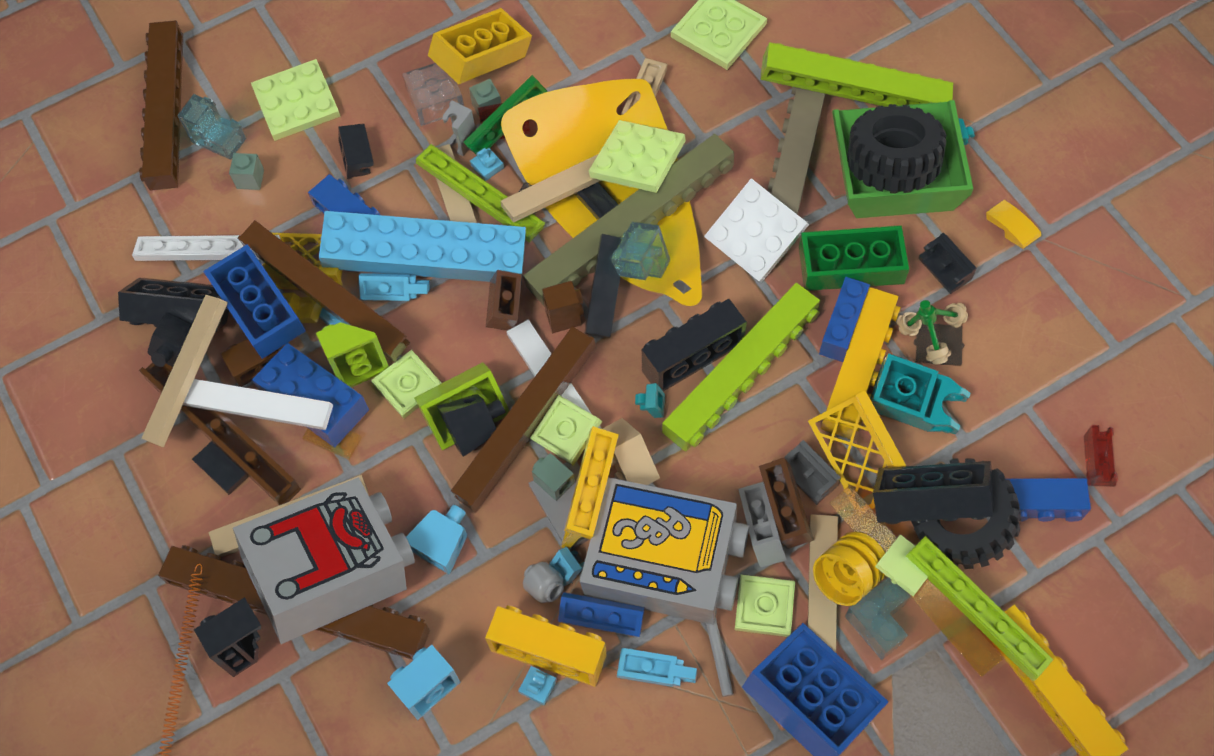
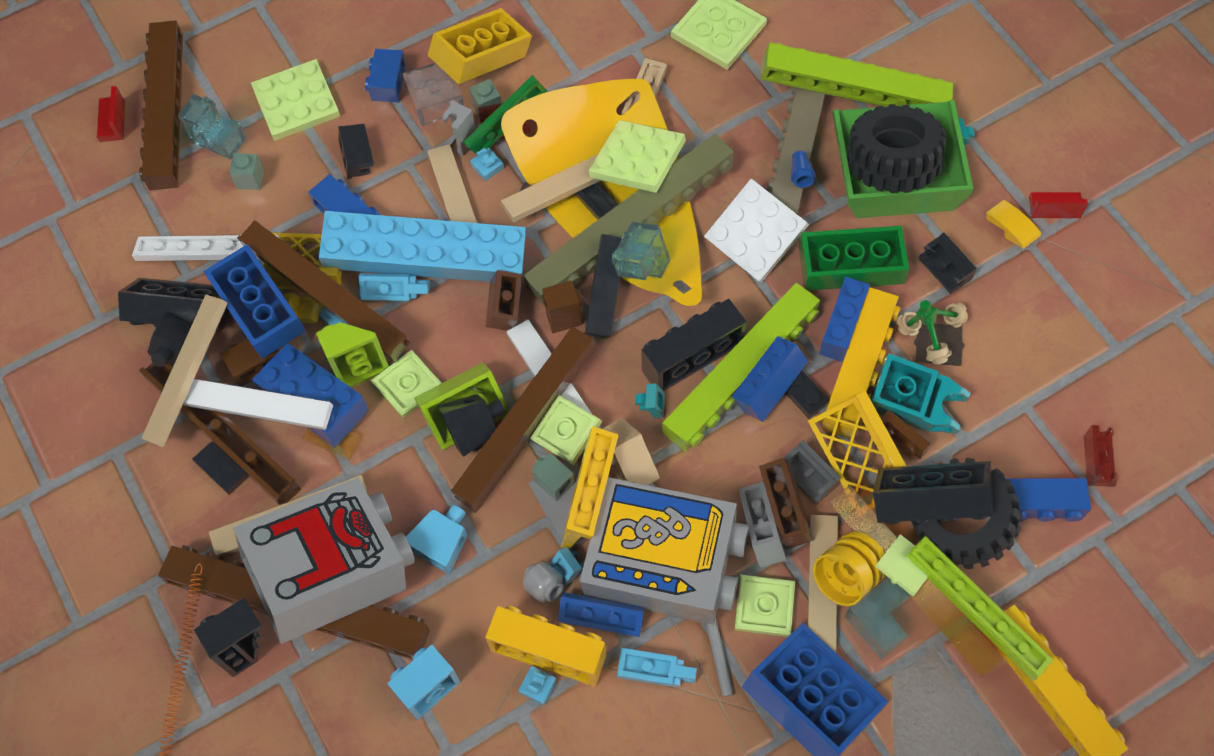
(111, 117): none -> red panel
(386, 75): none -> blue brick
(474, 189): lime tile -> none
(770, 378): none -> blue brick
(802, 171): none -> blue cone
(807, 396): none -> black plate
(911, 441): none -> reddish brown plate
(1057, 205): none -> red panel

